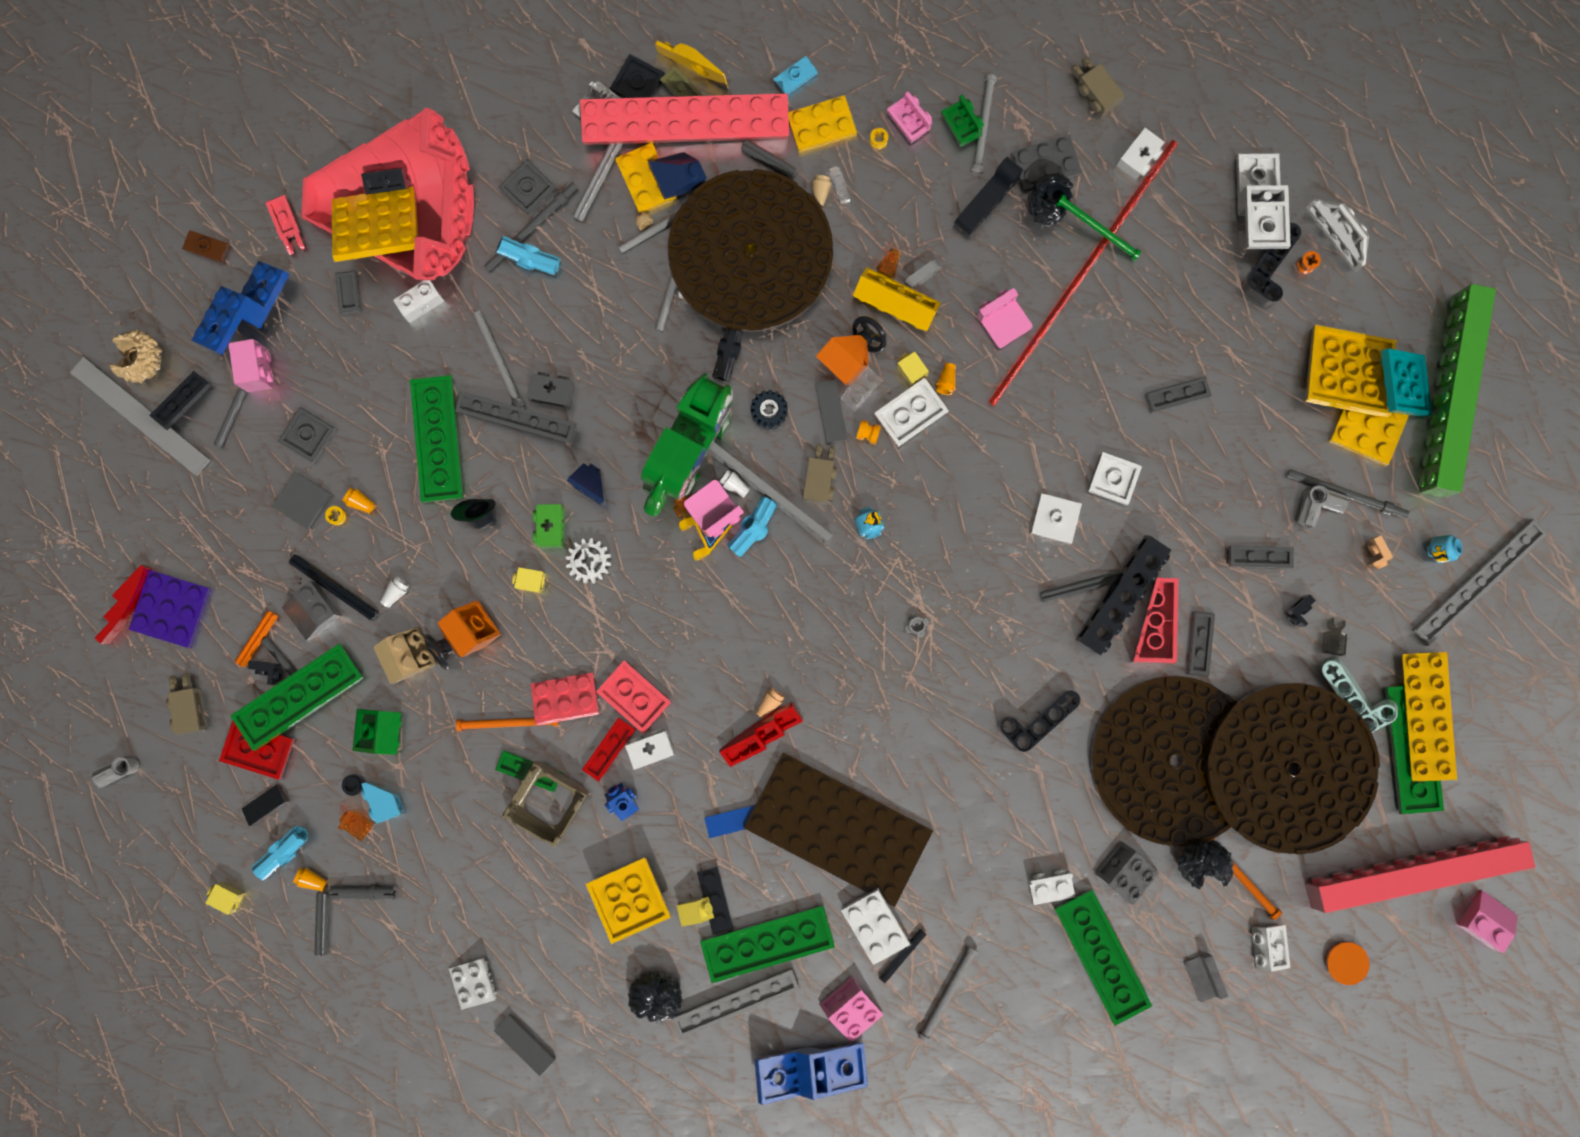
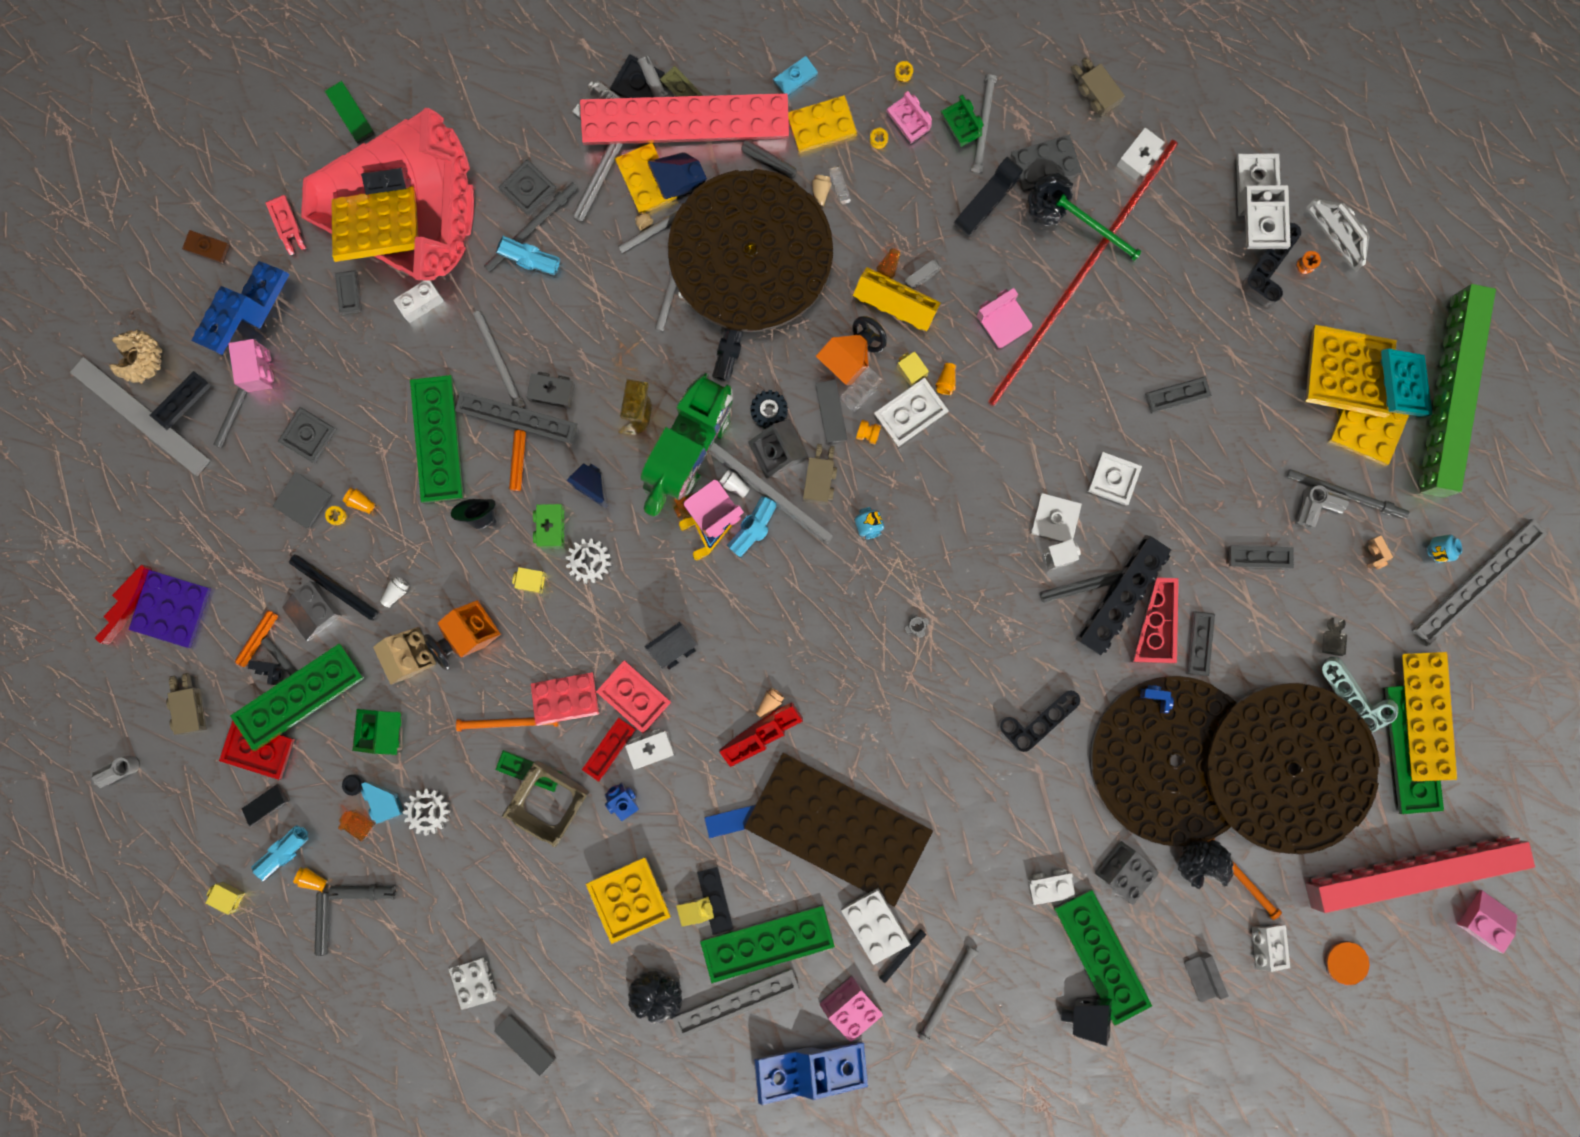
(349, 112): none -> green tile
(420, 806): none -> white gear
(517, 460): none -> orange axle
(635, 408): none -> clear yellow hips
(652, 77): none -> light grey pin
(672, 646): none -> black slope
(692, 60): yellow piece -> none
(777, 448): none -> flat silver slope
(904, 64): none -> yellow bush
(1061, 554): none -> white brick
(1090, 1019): none -> black torso
(1154, 692): none -> blue bracket
(1300, 607): black bracket -> none

